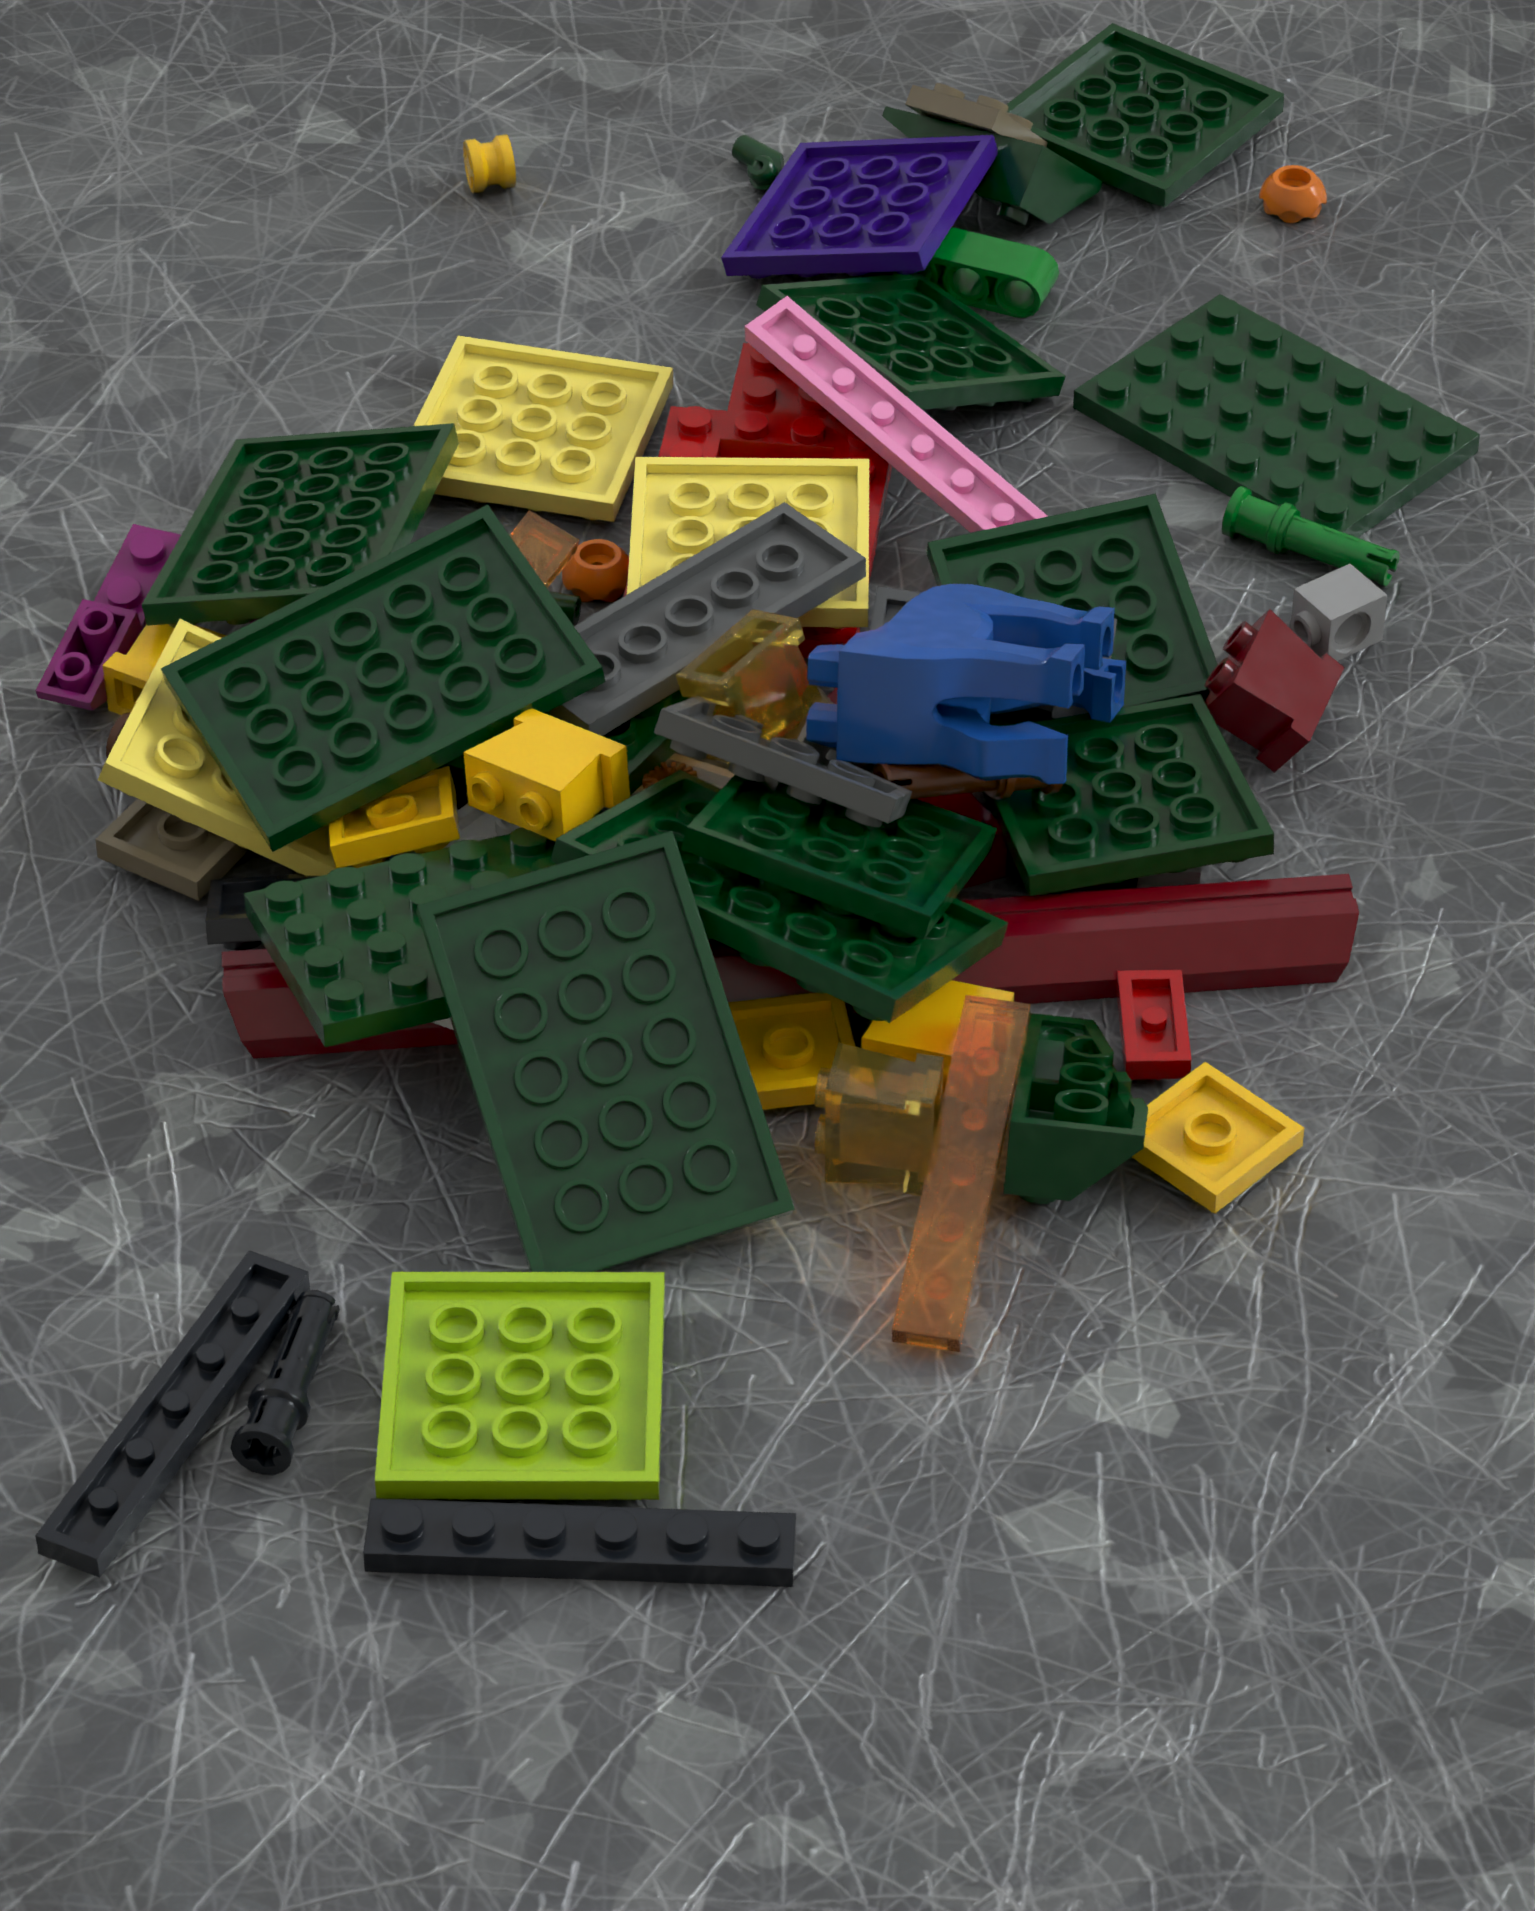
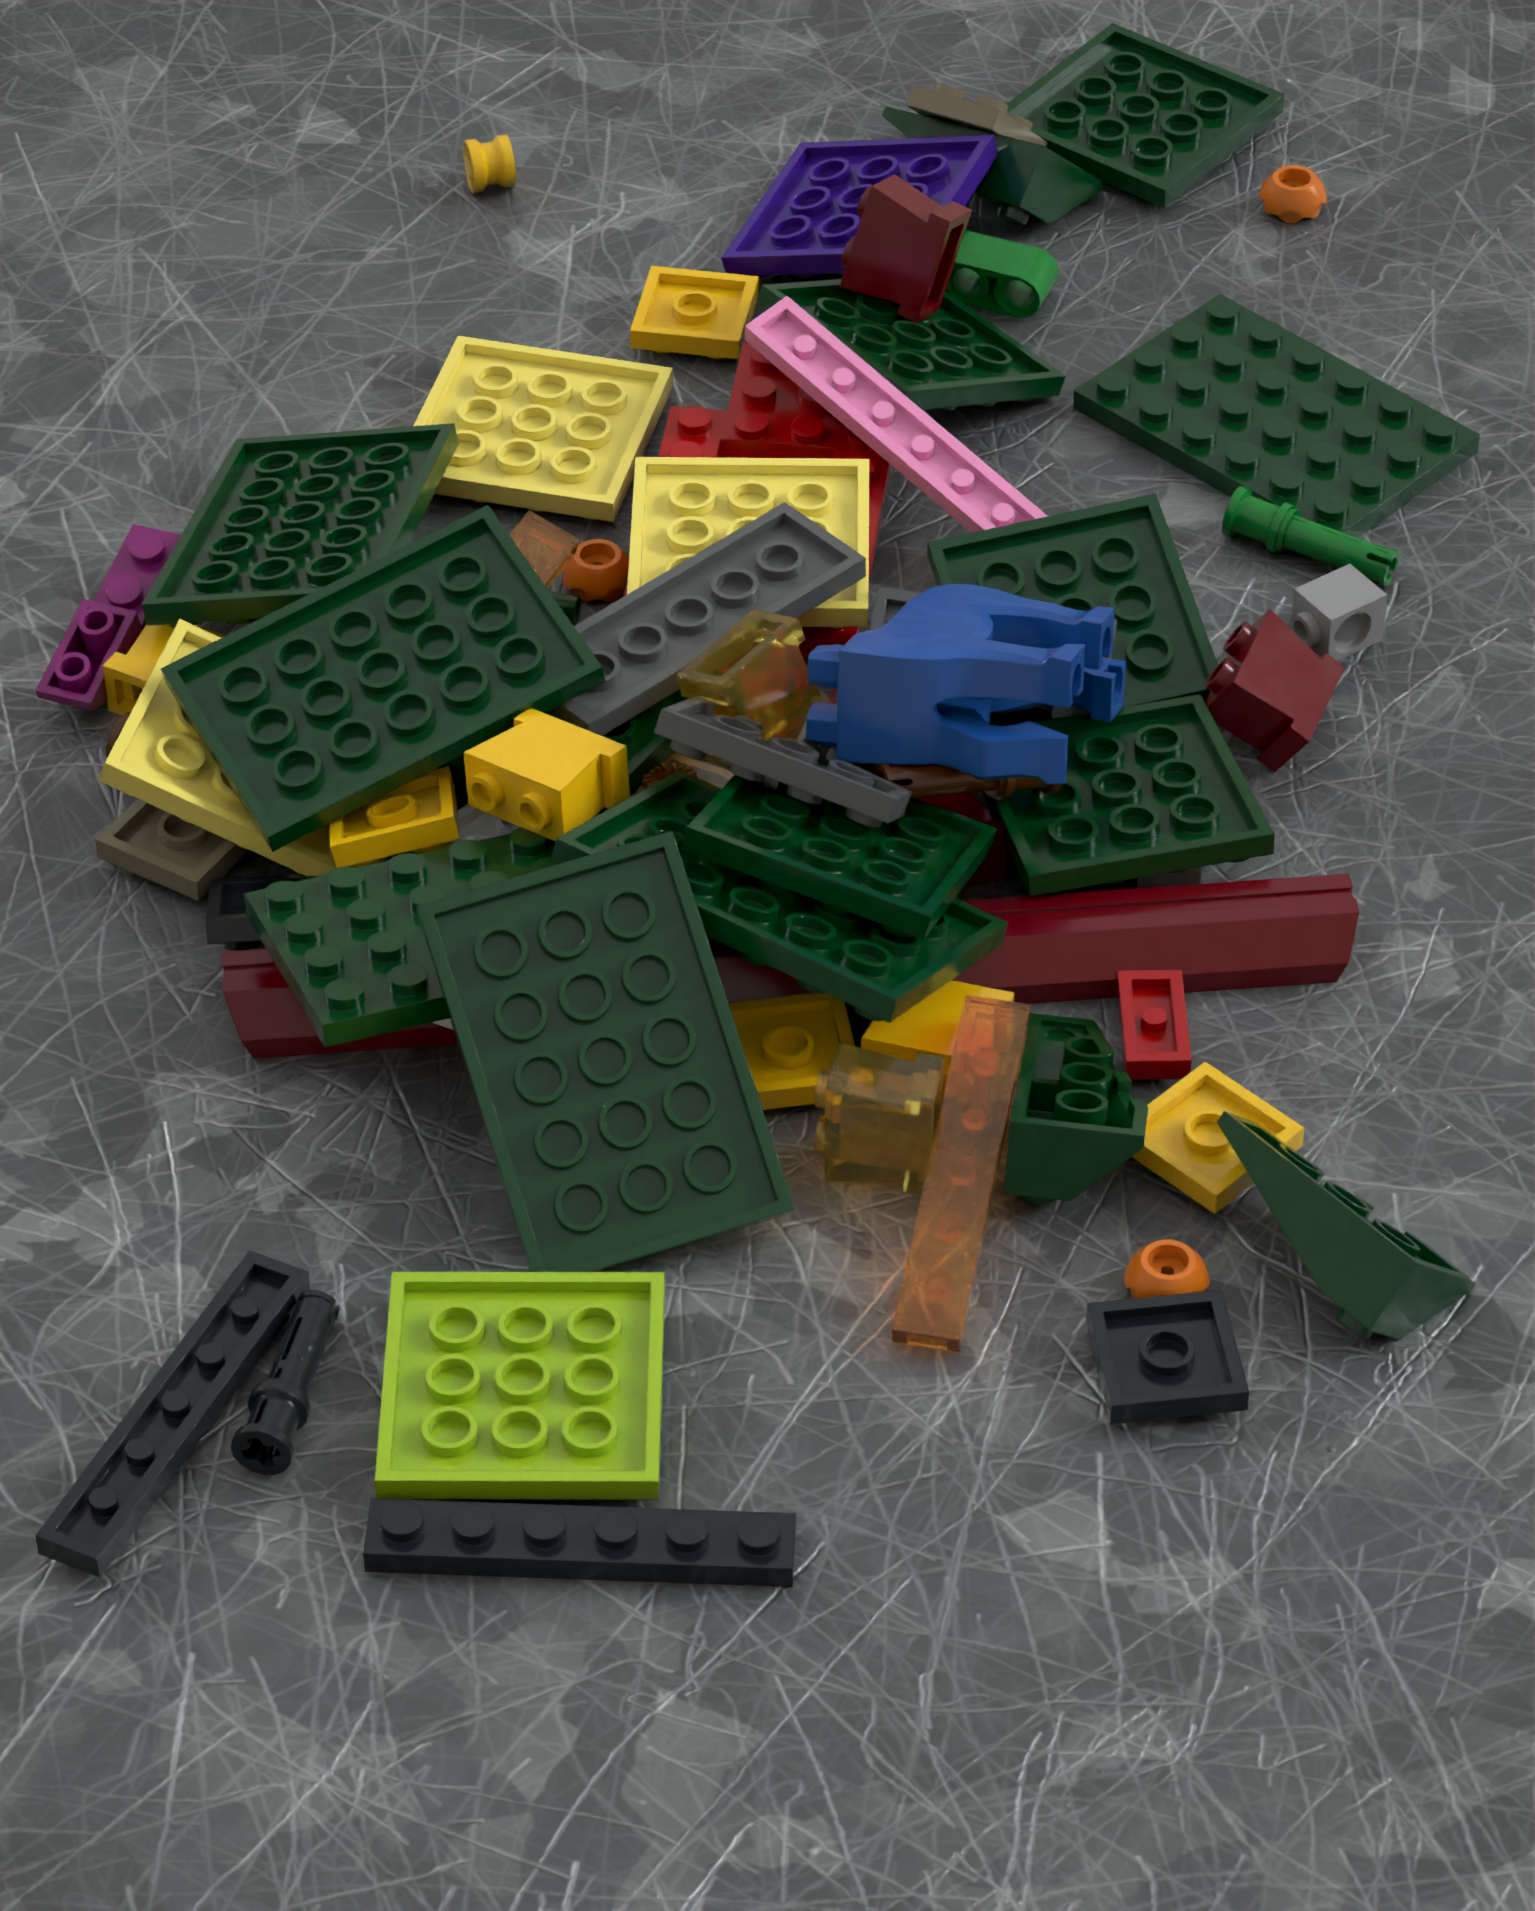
(694, 312): none -> yellow plate
(761, 161): dark green arm -> none
(904, 247): none -> dark red hips
(1166, 1269): none -> orange plate
(1166, 1357): none -> black plate
(1366, 1267): none -> dark green wedge

